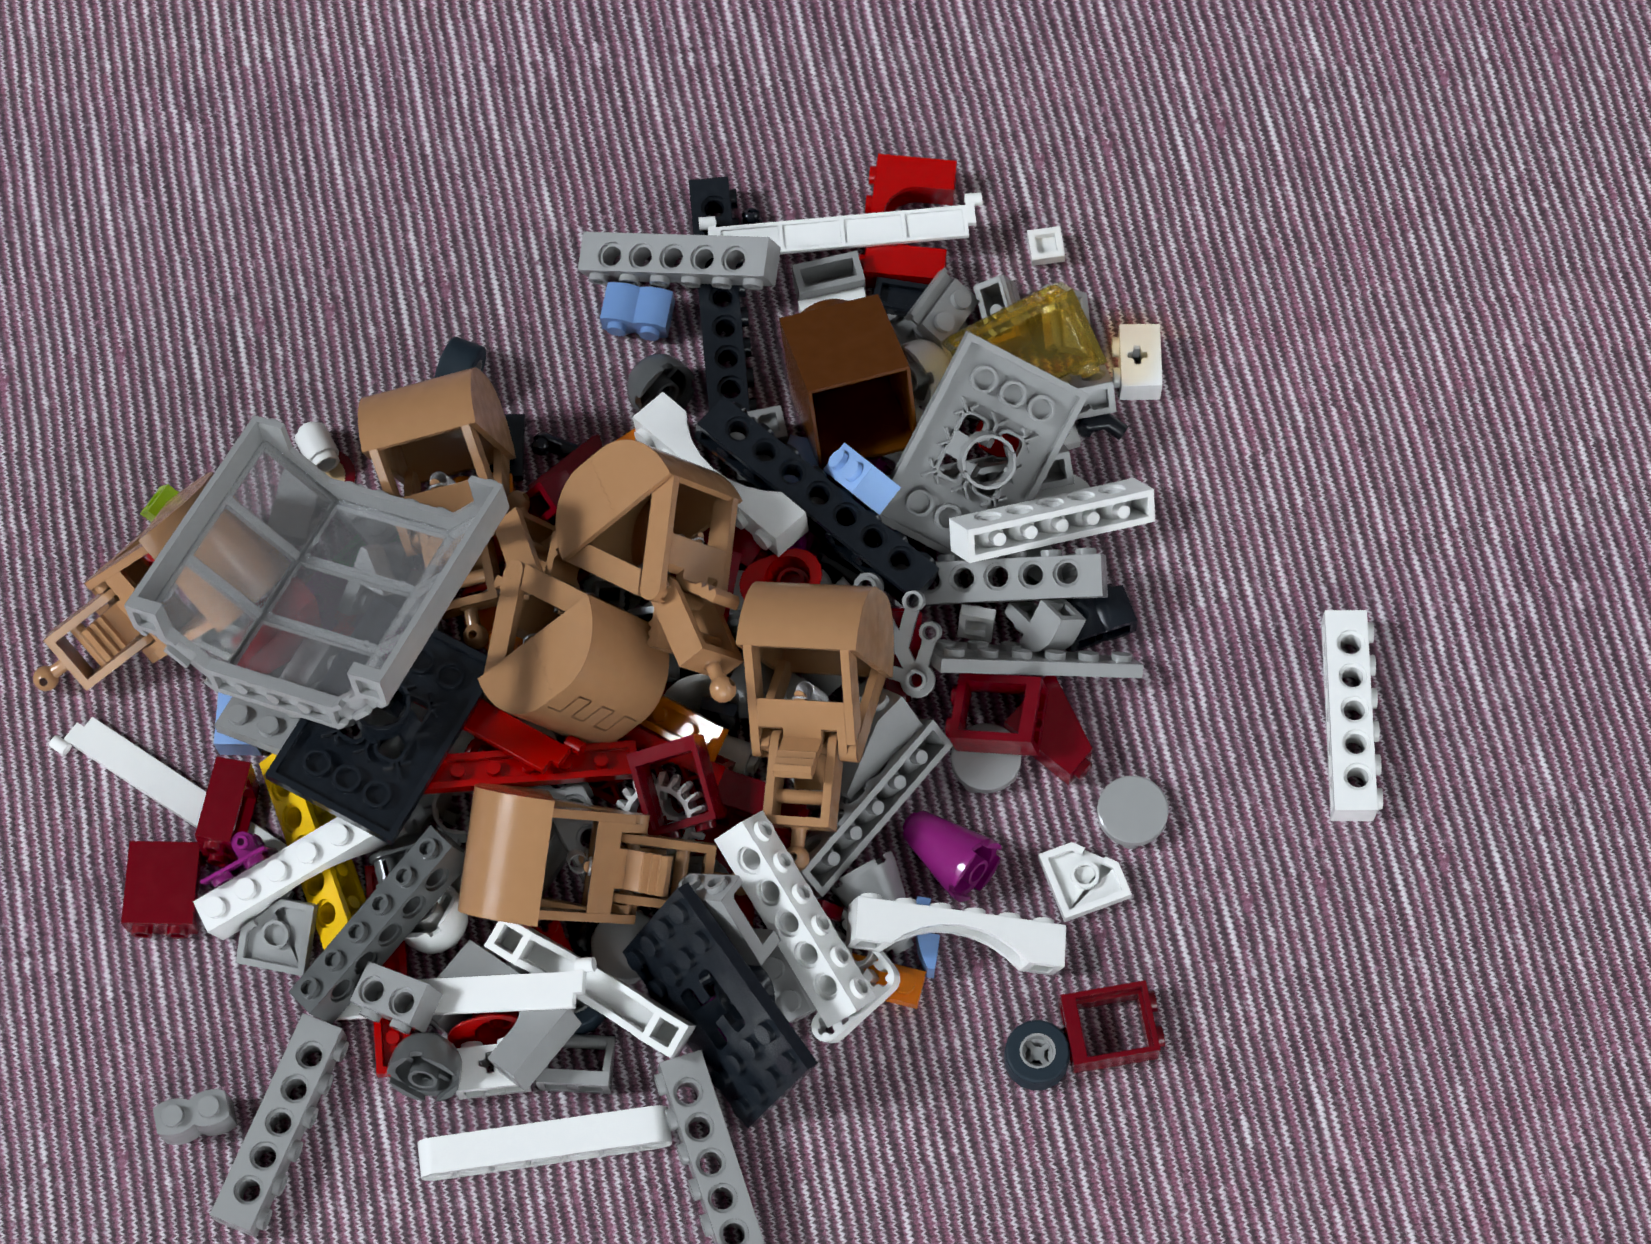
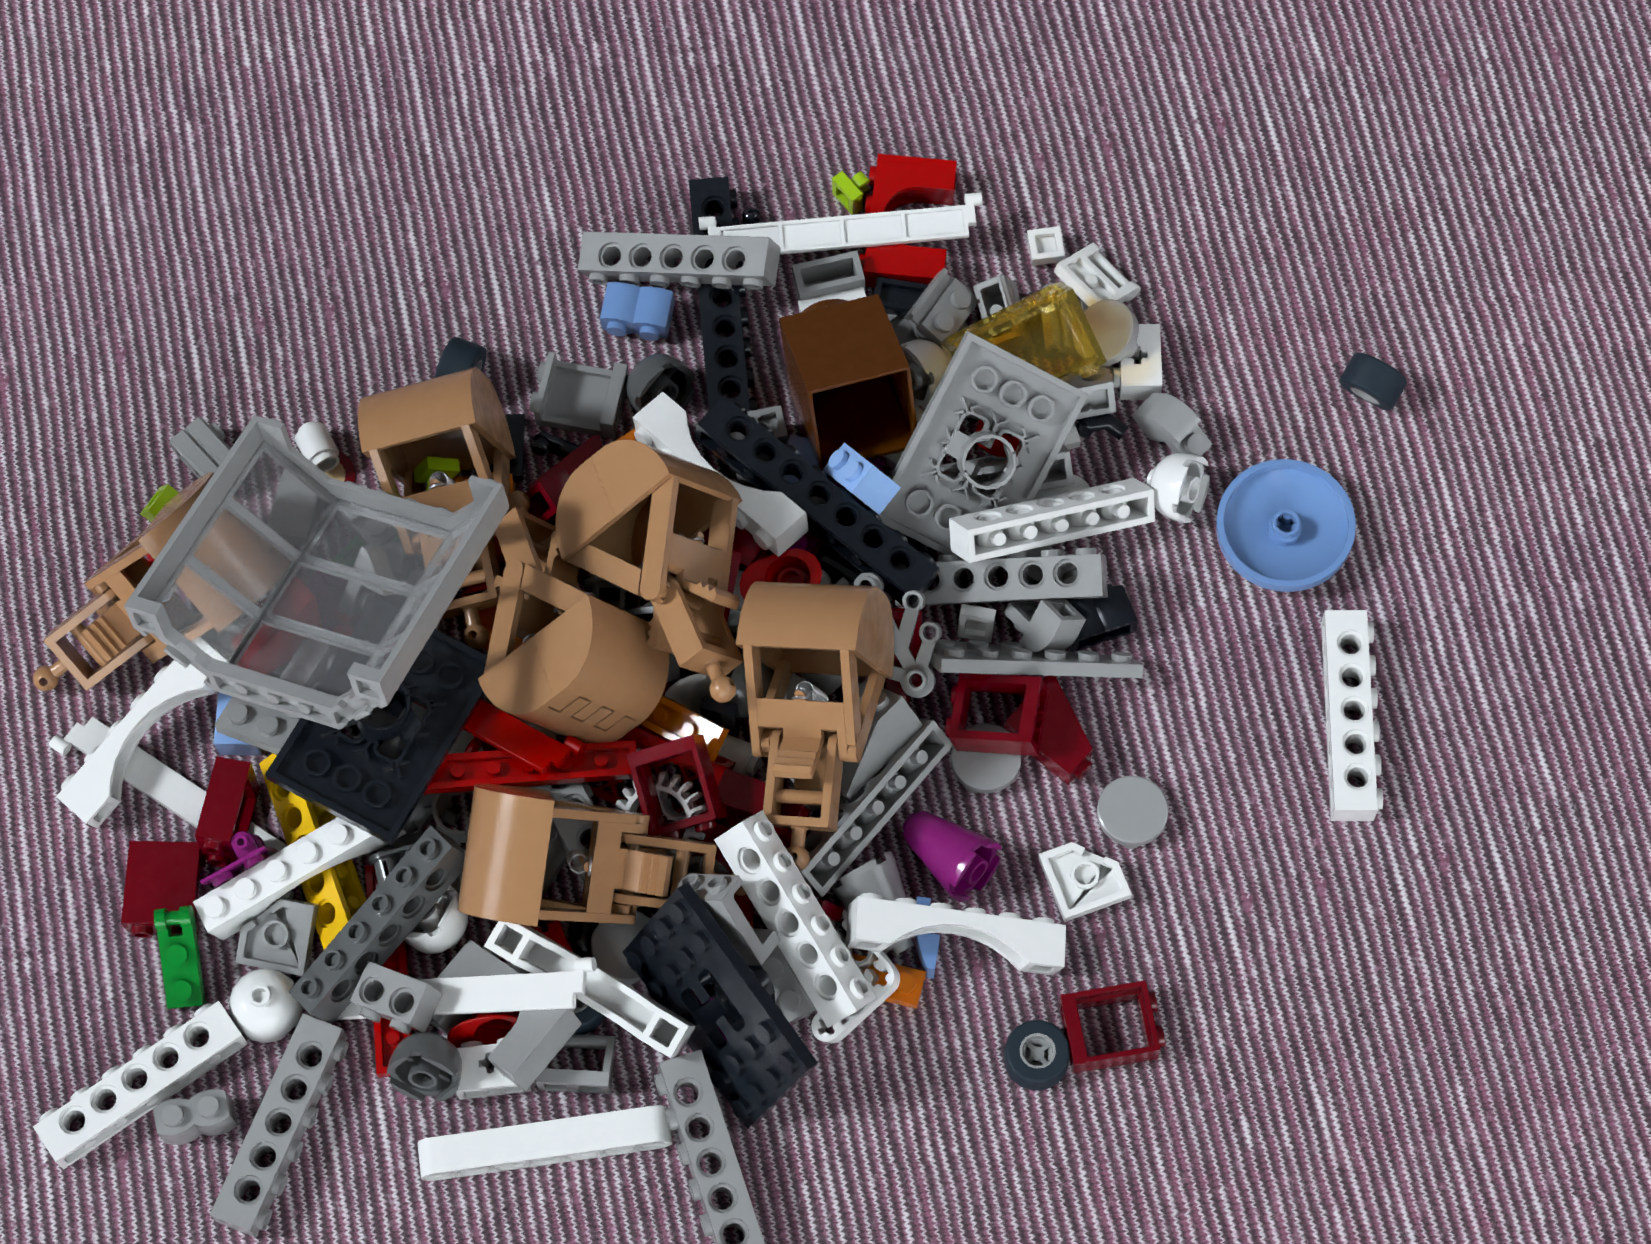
(98, 783): none -> white arch
(131, 1103): none -> white brick
(180, 957): none -> green plate
(200, 447): none -> light grey brick
(264, 1006): none -> white cylinder
(434, 464): none -> lime tile
(580, 397): none -> light grey panel
(850, 191): none -> lime tile
(1095, 277): none -> white plate
(1114, 329): none -> light grey tile
(1172, 422): none -> light grey brick
(1179, 485): none -> white cylinder
(1285, 525): none -> medium blue dish
(1373, 381): none -> black wheel

